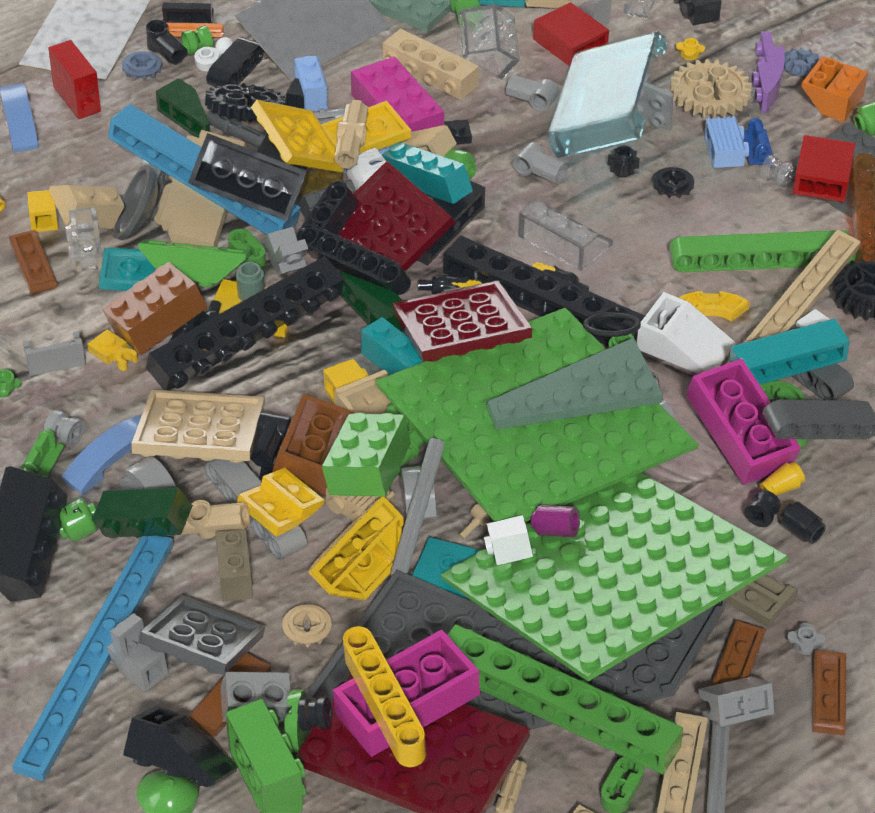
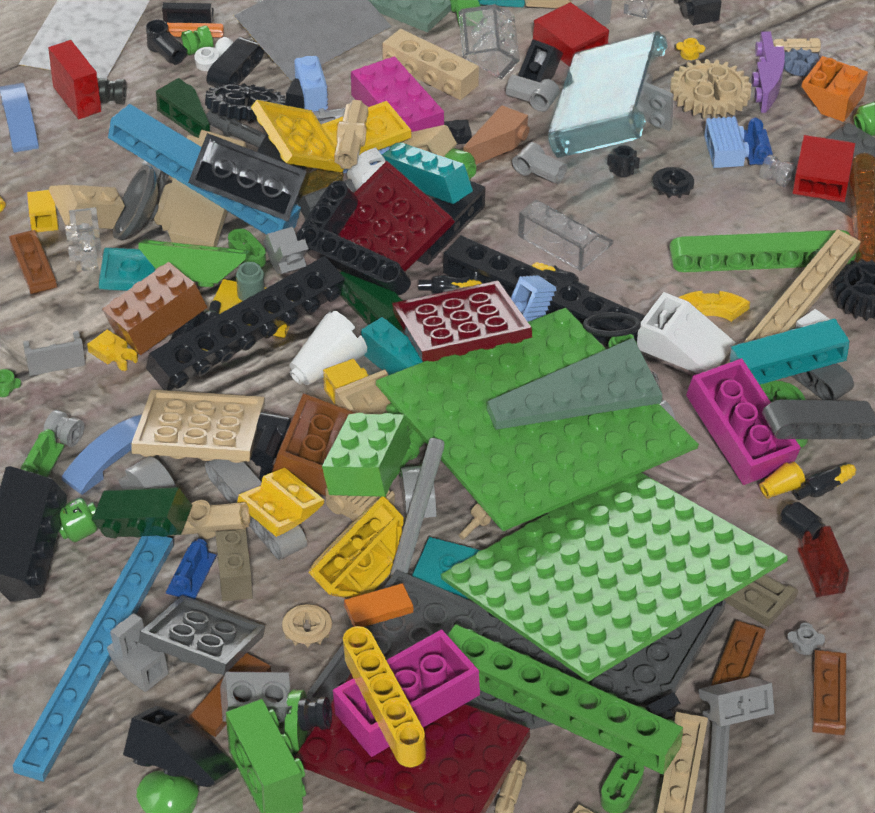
(112, 90): none -> pearl dark grey wheel
(148, 64): sand blue gear -> none
(192, 570): none -> blue hinge
(327, 346): none -> white cone
(378, 606): none -> orange tile
(498, 135): none -> nougat slope
(508, 540): white brick -> none
(533, 296): none -> light blue brick
(540, 62): none -> black slope
(556, 521): magenta brick -> none
(664, 706): none -> black plate
(762, 508): black wheel -> none
(813, 44): none -> tan axle
(823, 482): none -> black piece
(824, 563): none -> clear red hinge

